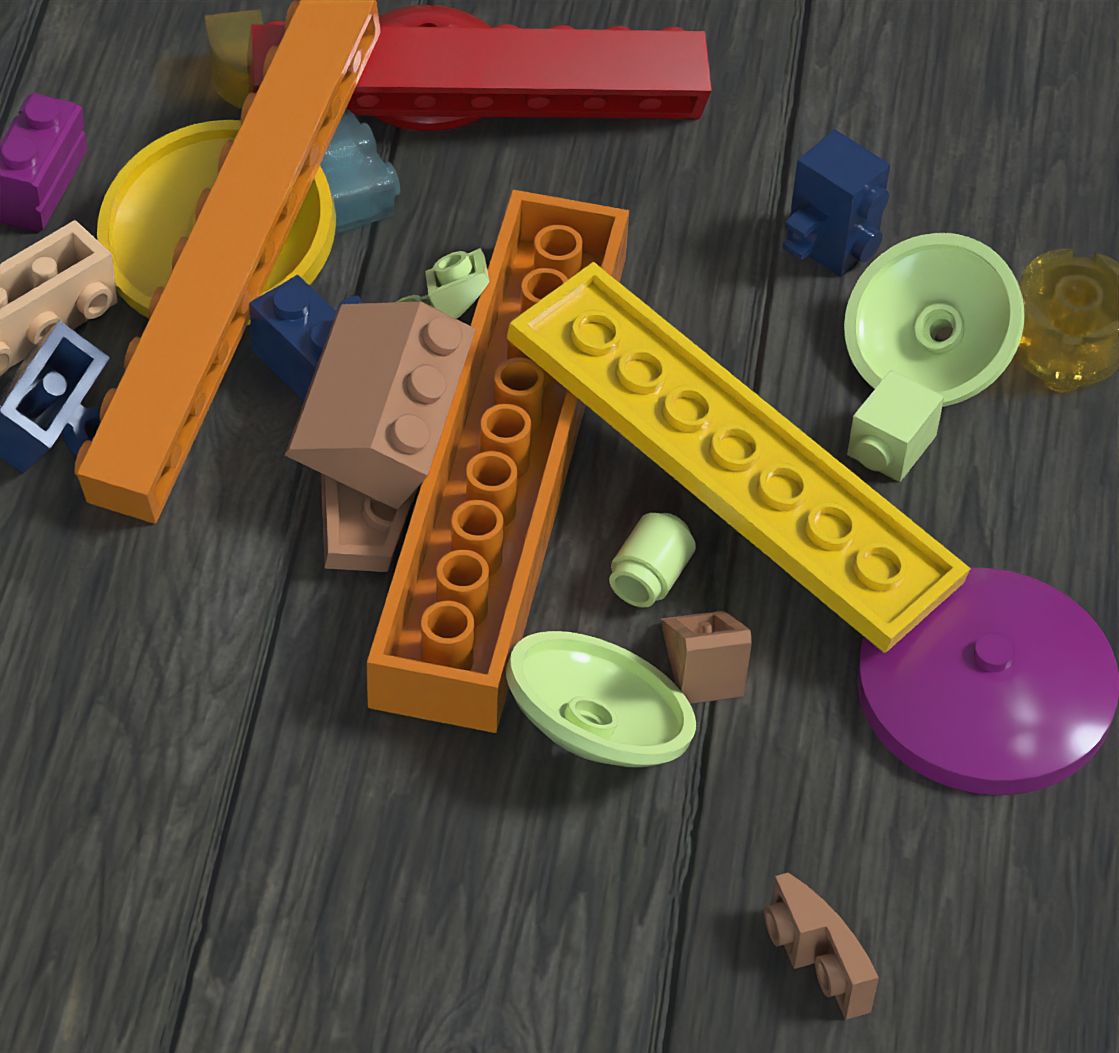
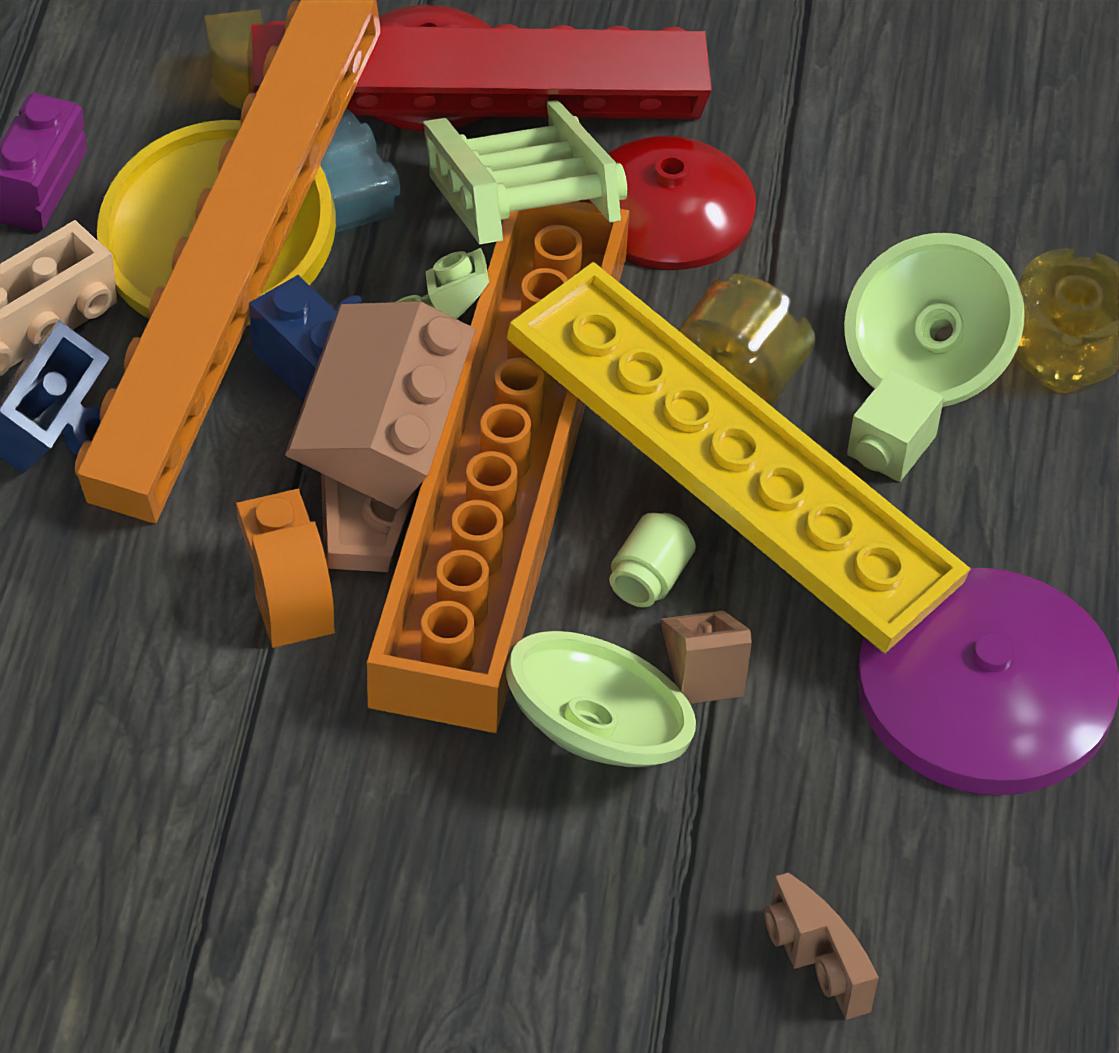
(288, 568): none -> orange brick
(522, 171): none -> yellowish green fence
(683, 202): none -> red dish
(750, 333): none -> clear yellow brick
(837, 204): dark blue brick -> none

